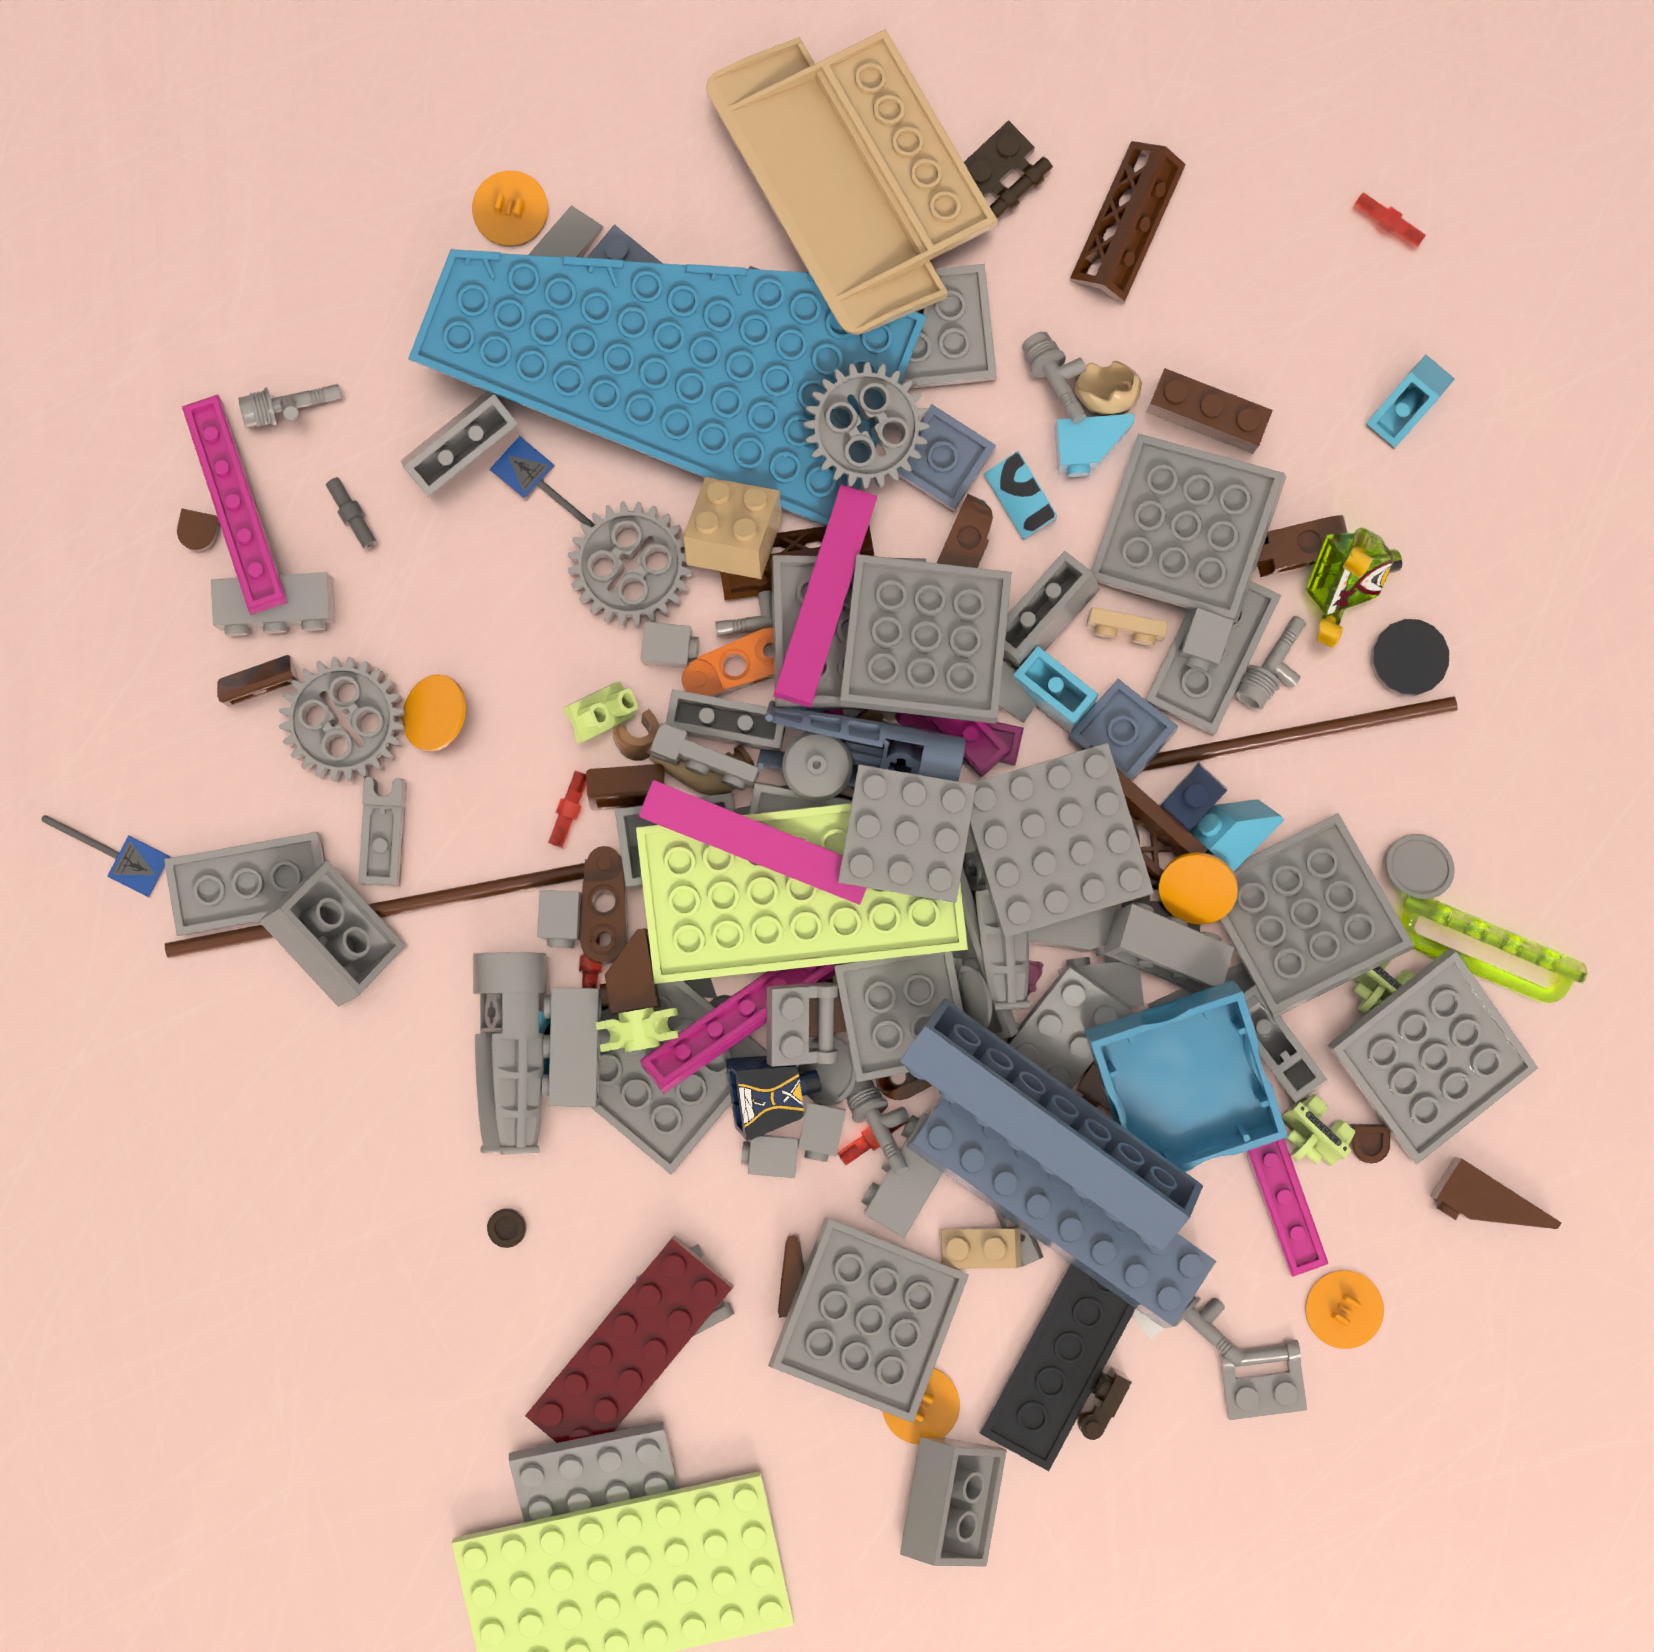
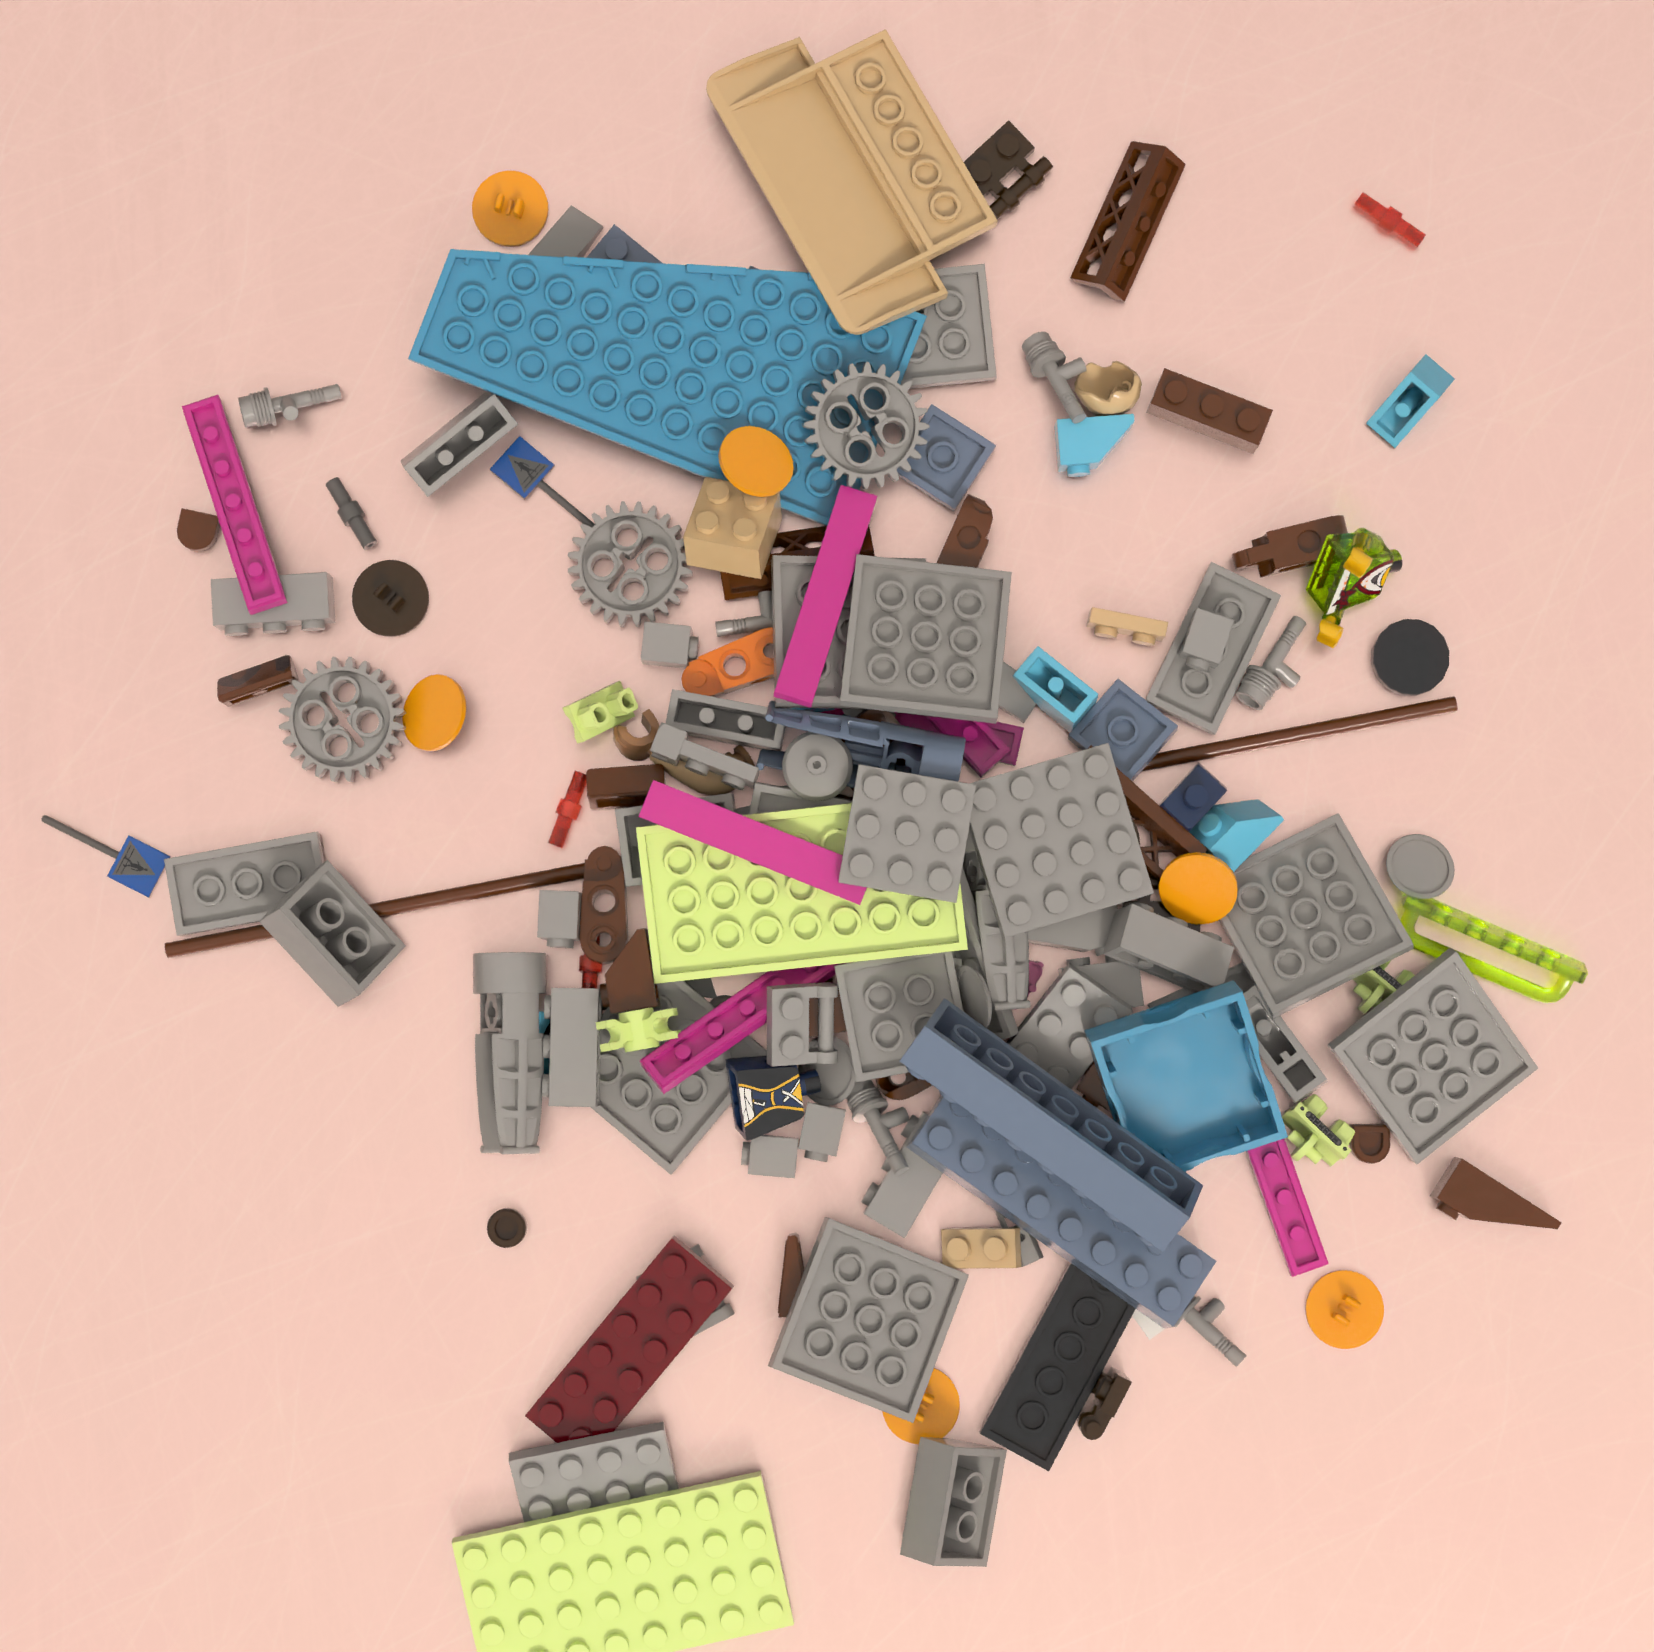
(381, 833): light grey plate -> none
(390, 598): none -> dark brown piece
(755, 461): none -> light orange piece
(862, 1145): clear red bar -> none
(1020, 495): slope -> none
(1048, 608): light grey brick -> none
(1188, 527): light grey plate -> none
(1265, 1392): light grey plate -> none

